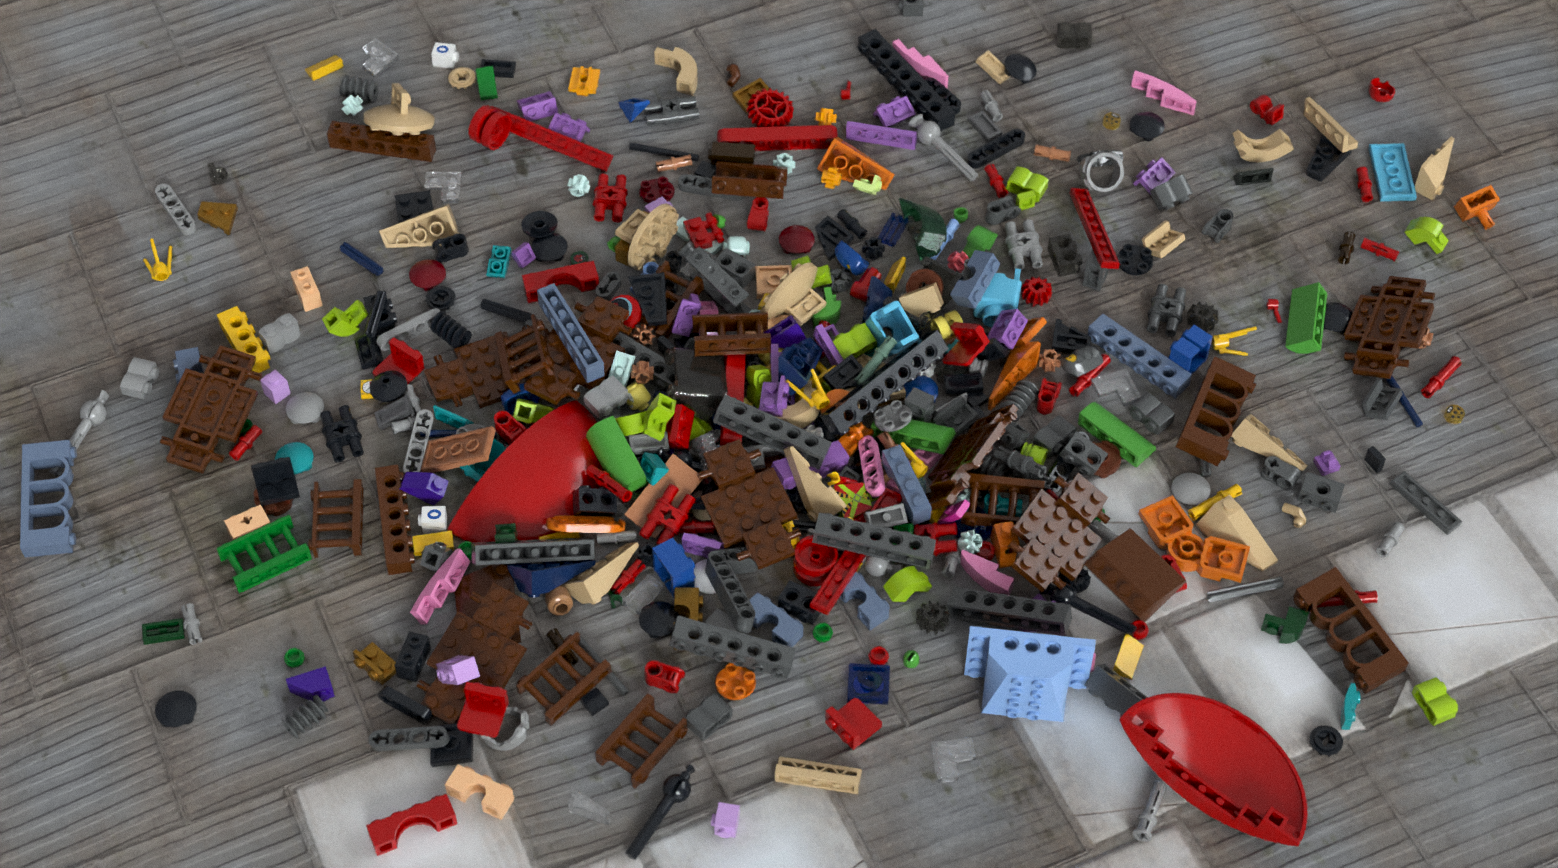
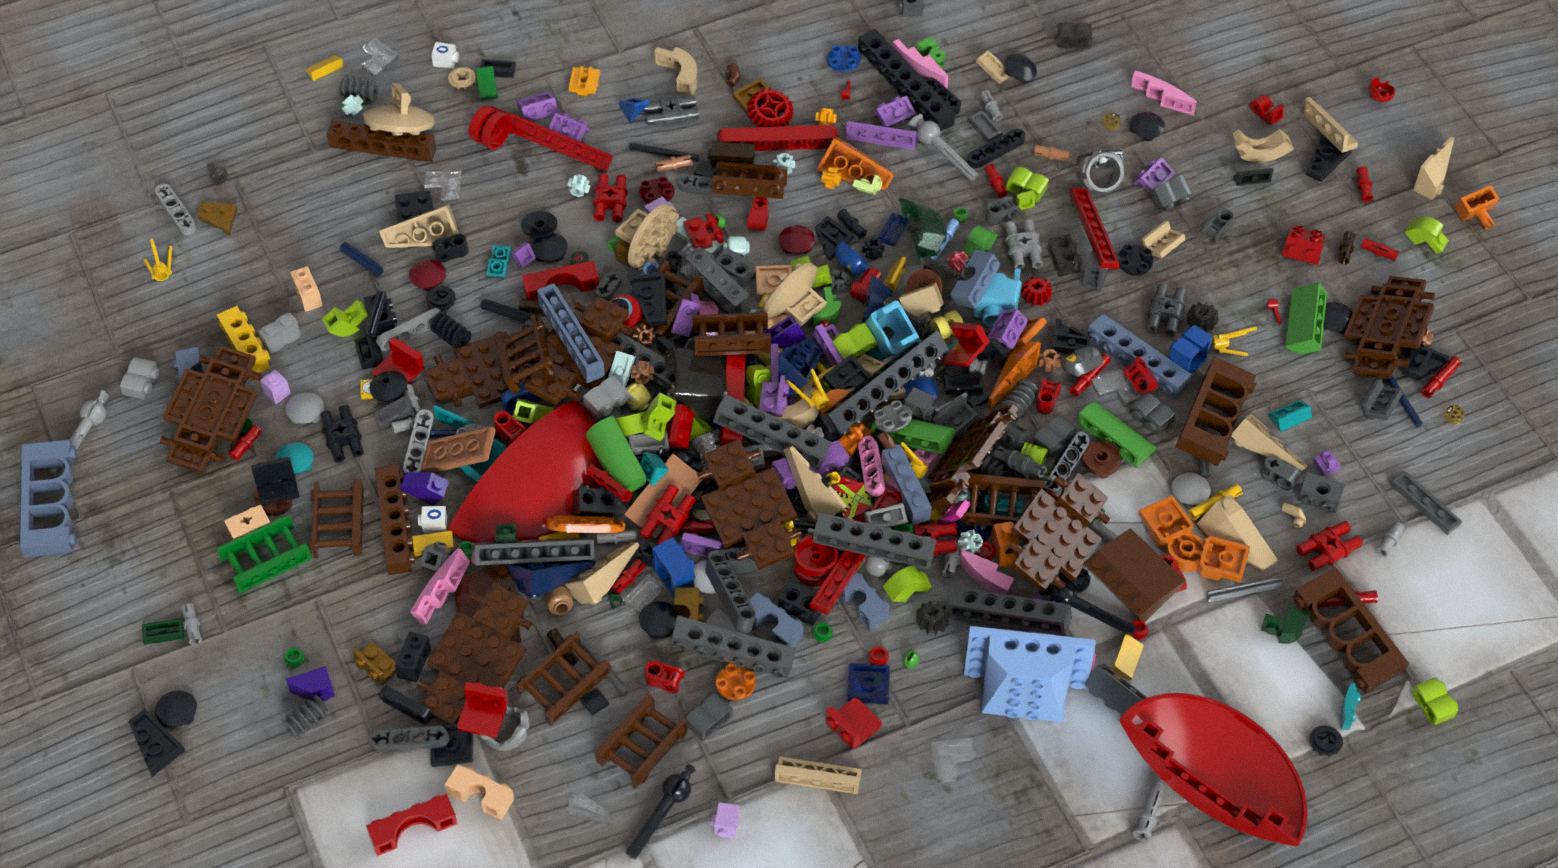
(154, 741): none -> black wing
(457, 670): lavender brick -> none
(530, 305): none -> dark brown pin
(843, 58): none -> blue dish
(879, 356): sand green pin -> none
(930, 47): none -> bright green leg
(1085, 449): dark grey brick -> none
(1138, 373): none -> red piece
(1290, 415): none -> teal slope
(1304, 244): none -> red bracket
(1329, 545): none -> red pin
(1375, 459): black tile -> none
(1392, 172): medium azure tile -> none
(1423, 362): none -> black wing

